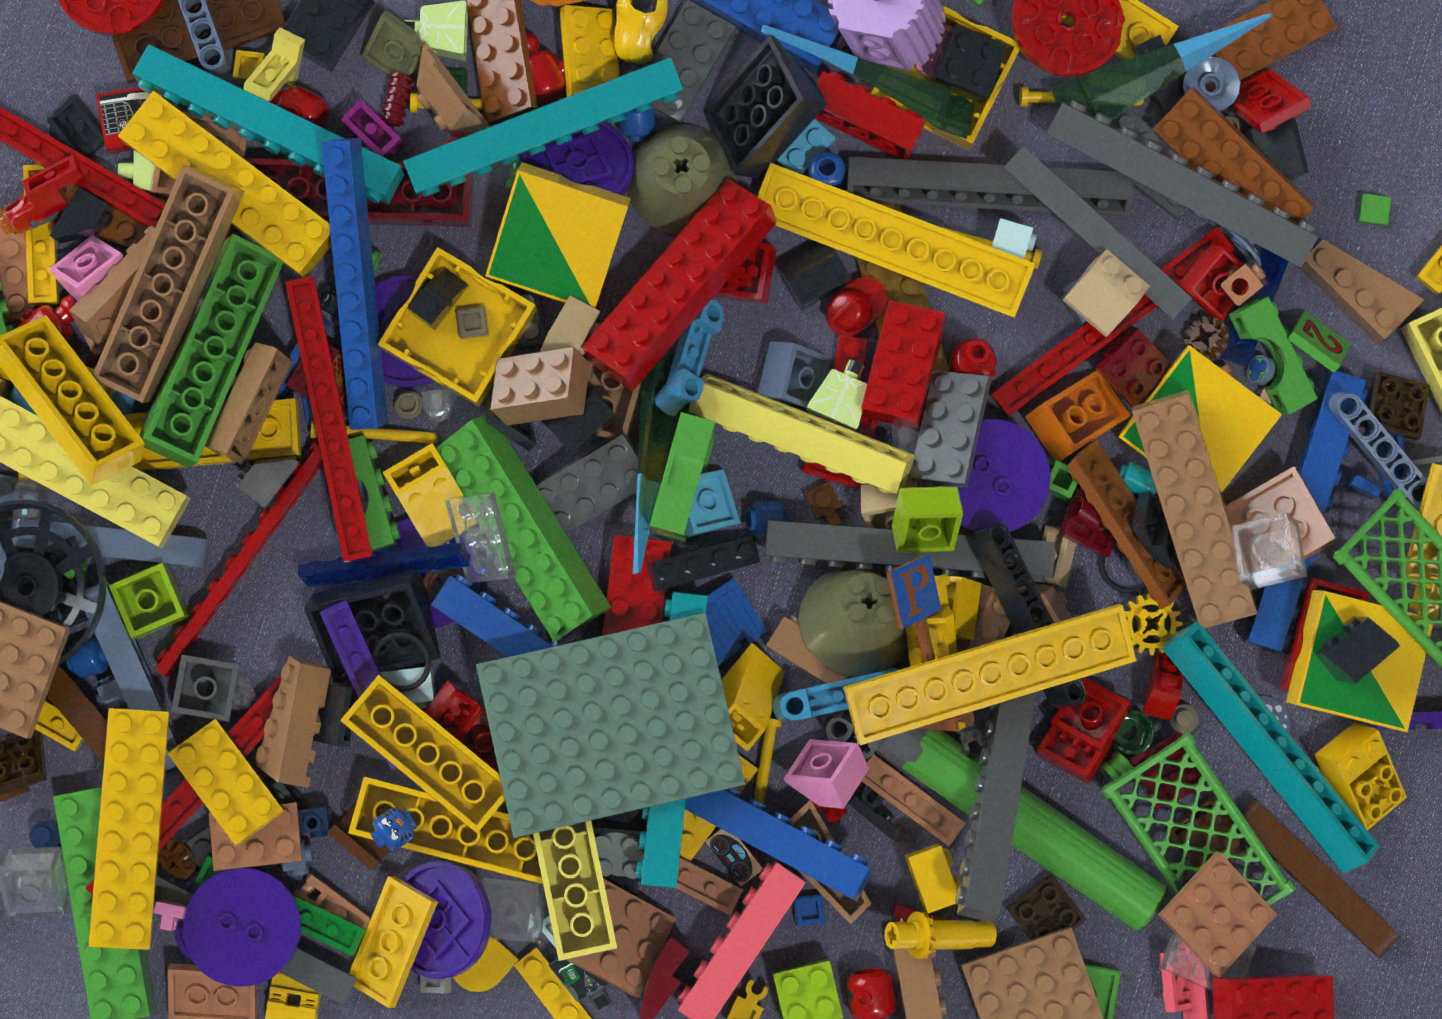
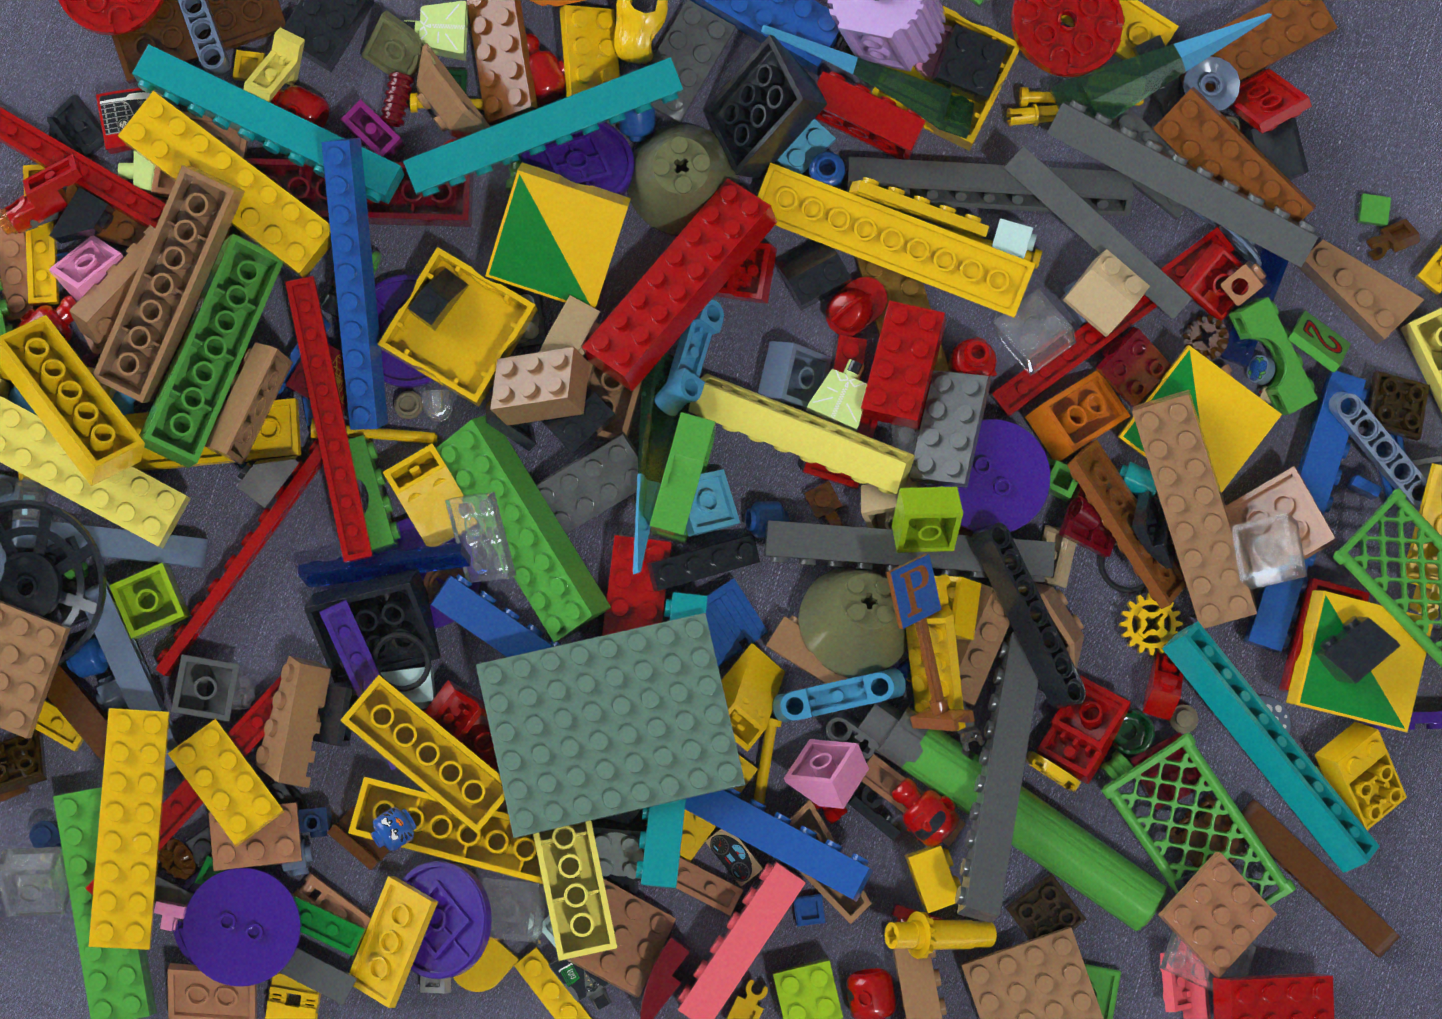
(472, 322): dark tan tile -> none
(919, 207): none -> yellow plate
(927, 814): none -> red piece
(989, 674): yellow plate -> none
(1031, 115): none -> yellow axle
(1035, 333): none -> clear brick
(1052, 771): none -> yellow tile
(1394, 237): none -> reddish brown plate

